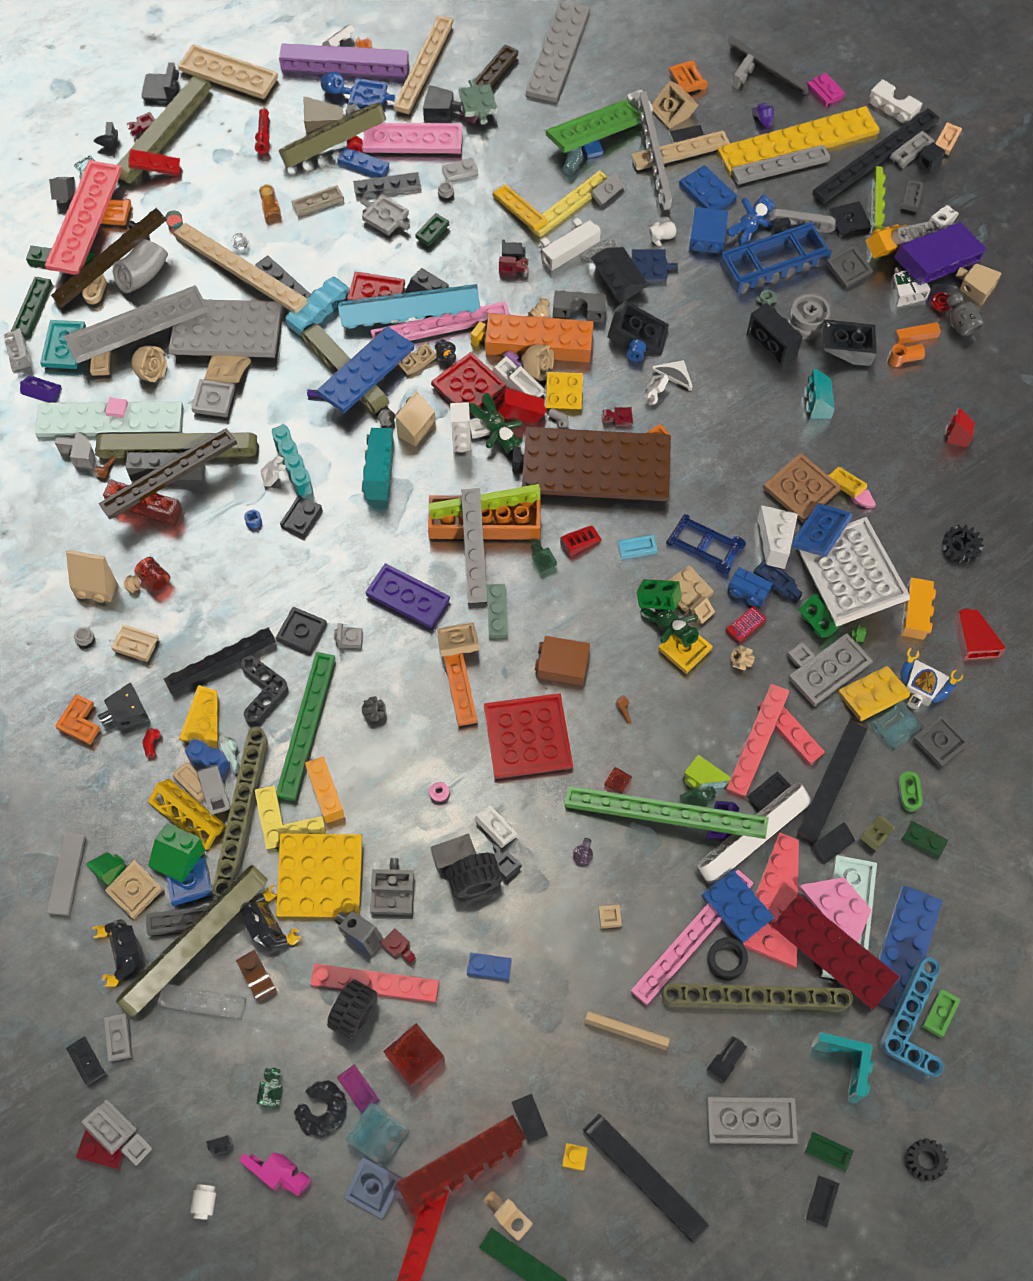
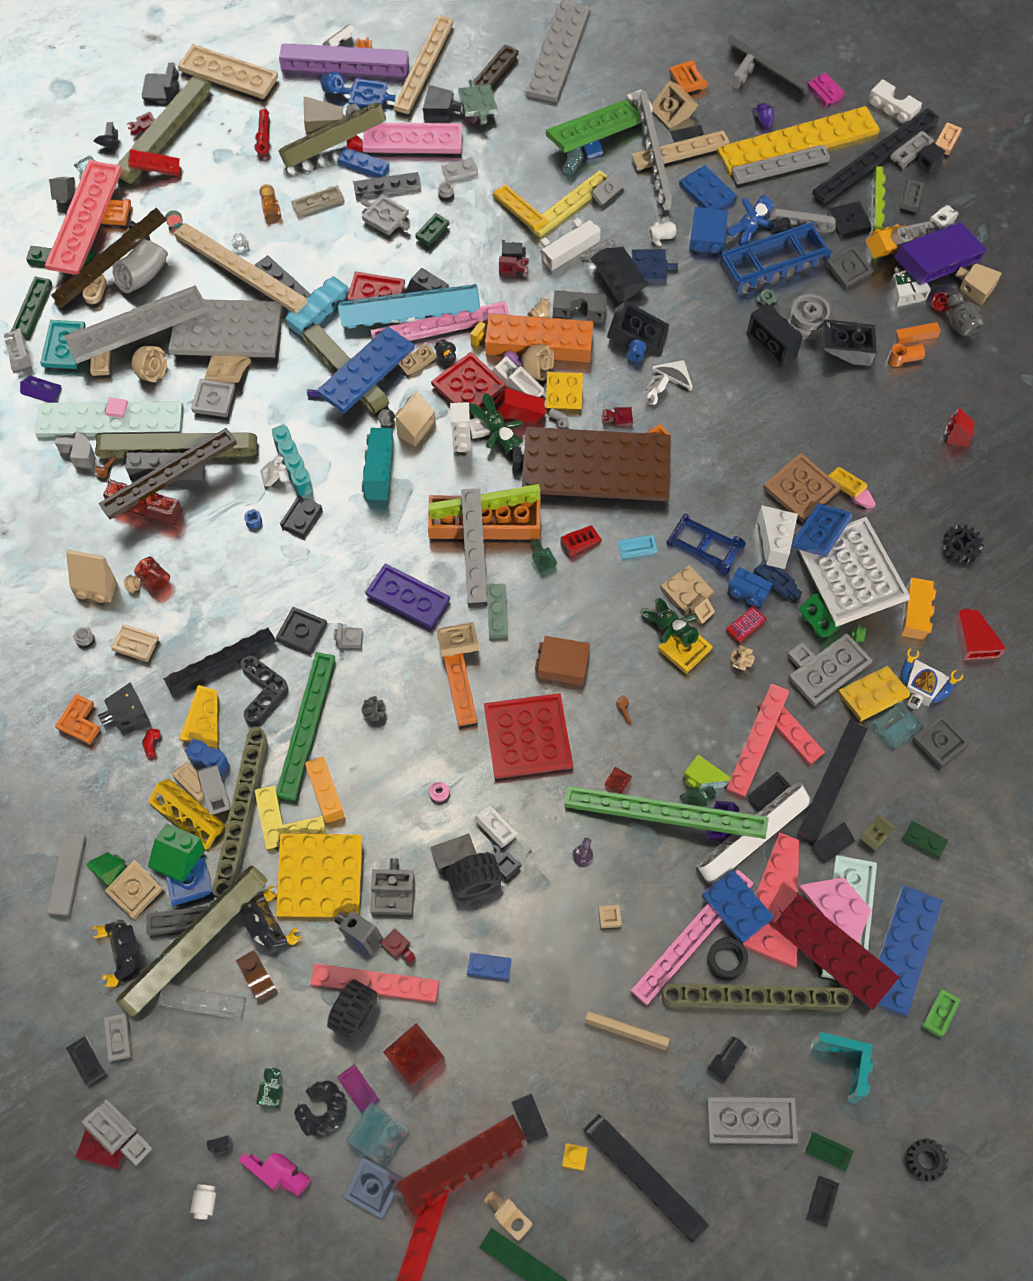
(228, 747): light aqua plate -> none
(659, 594): green brick -> none
(820, 396): teal slope -> none
(910, 792): bright green plate -> none
(910, 1019): dark azure beam -> none

